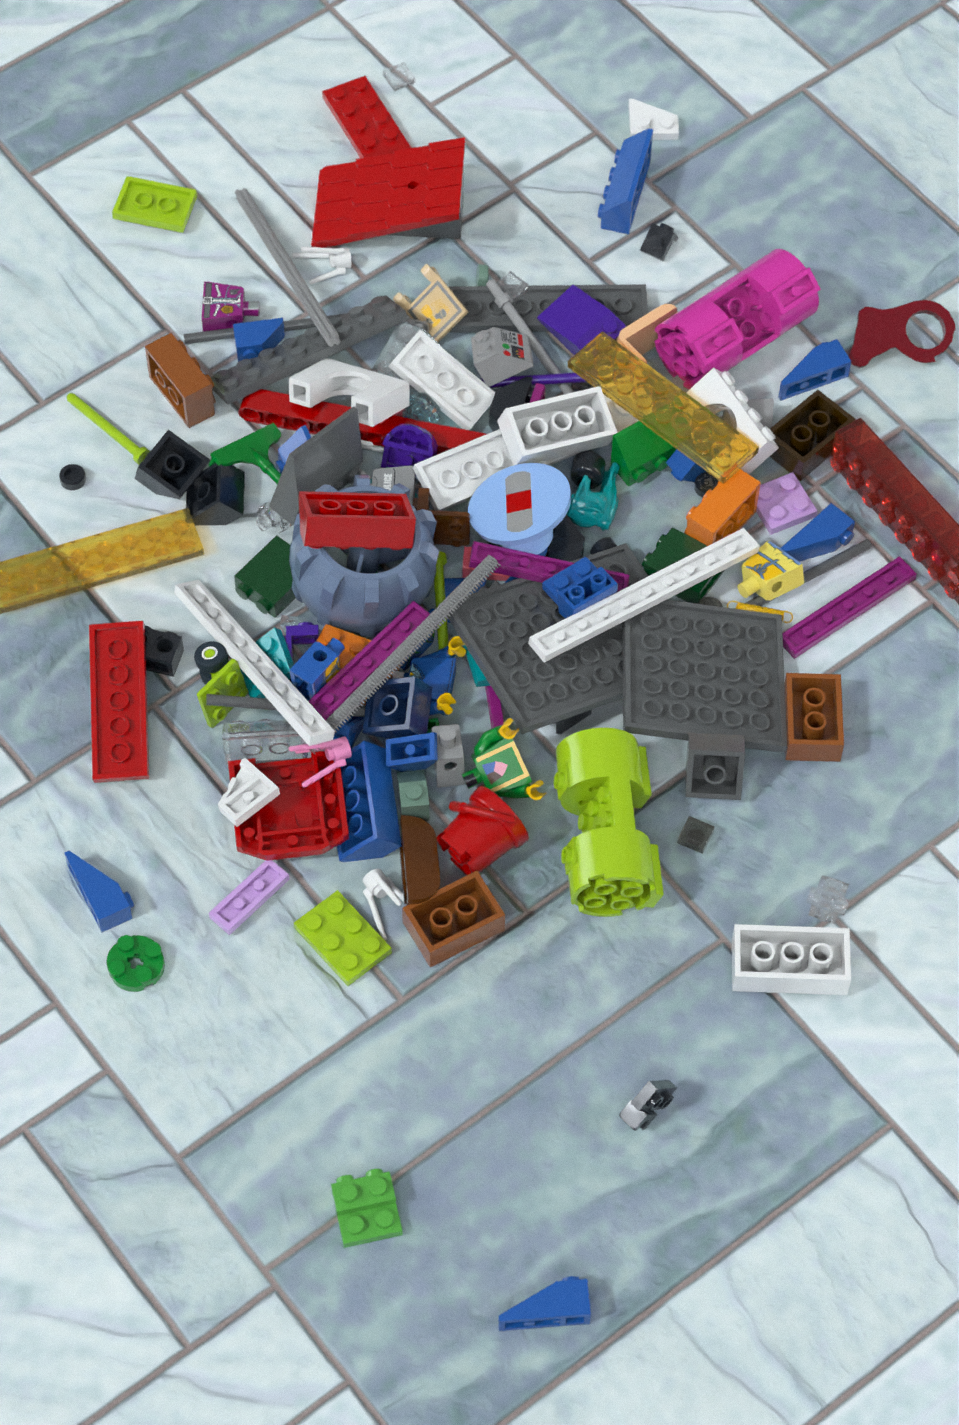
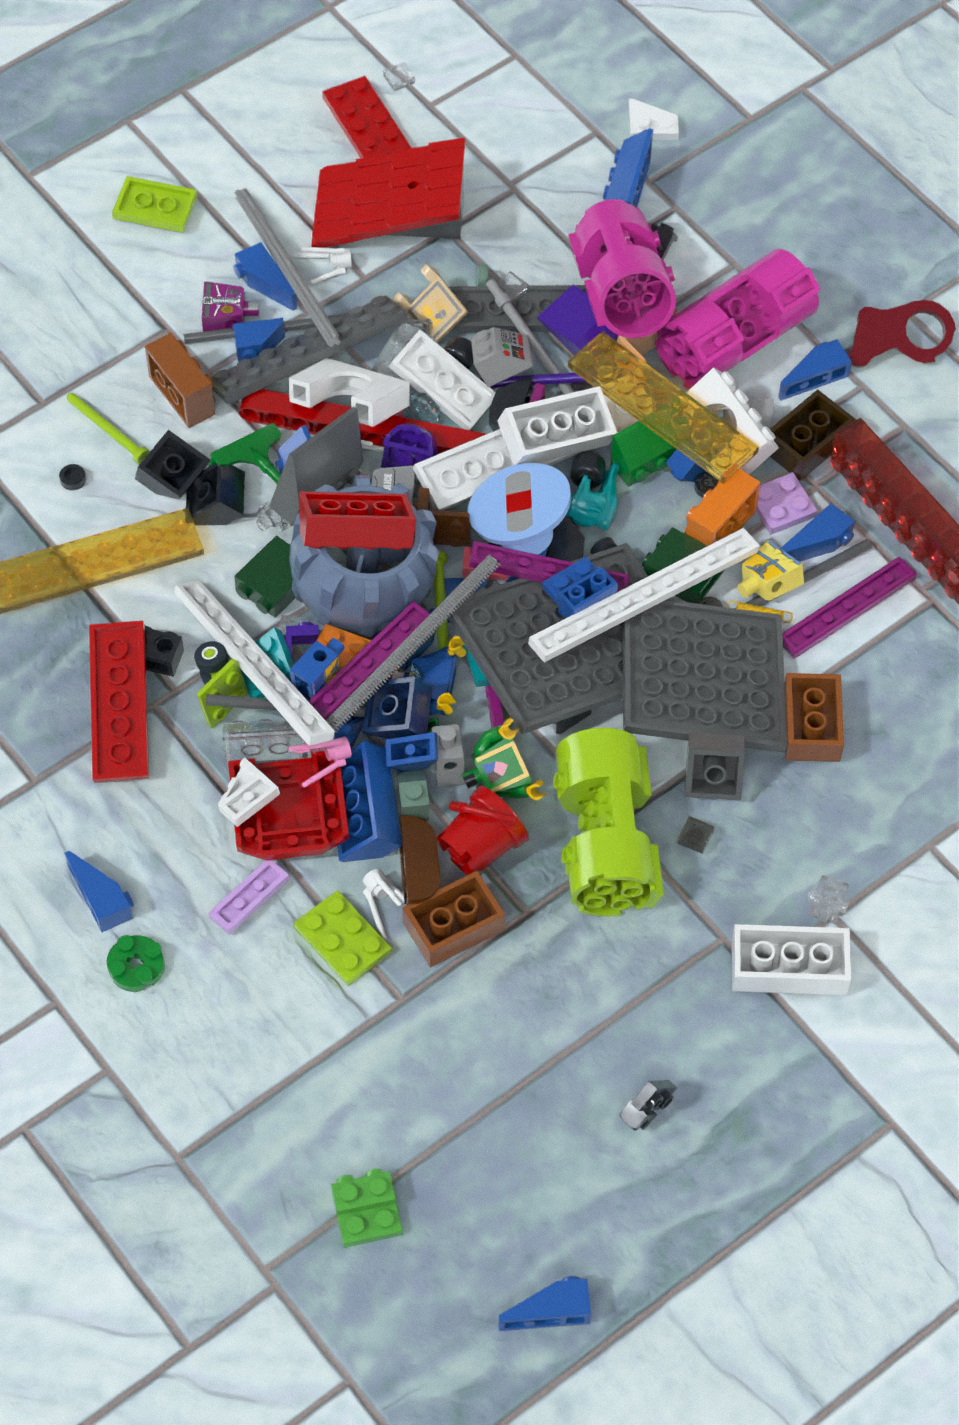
(264, 276): none -> blue slope
(461, 350): none -> black head
(628, 279): none -> dark pink cylinder

